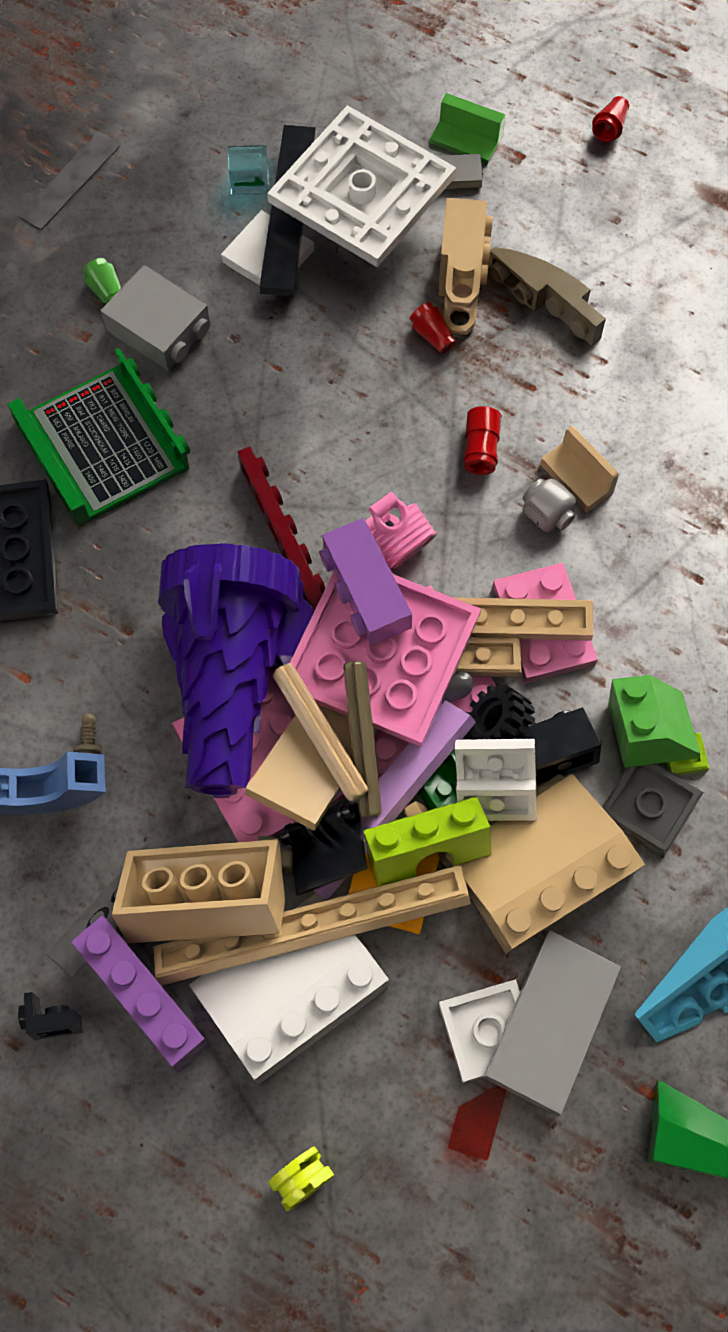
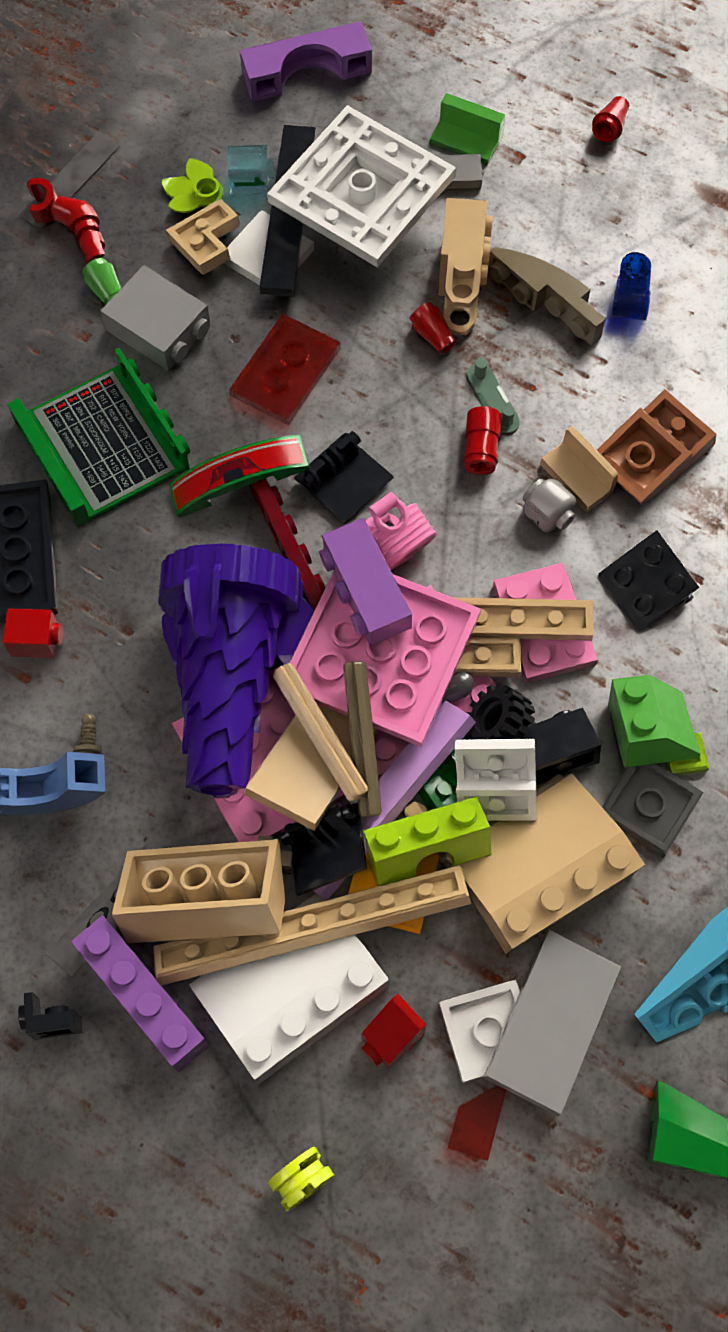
(32, 633): none -> red brick
(71, 212): none -> red piece
(193, 190): none -> lime plate
(199, 234): none -> tan plate
(237, 469): none -> slope
(285, 369): none -> clear red tile
(338, 49): none -> medium lavender arch
(344, 477): none -> black hinge
(392, 1033): none -> red slope
(491, 394): none -> sand green piece
(632, 288): none -> clear blue piece
(649, 580): none -> black hinge
(656, 446): none -> nougat slope

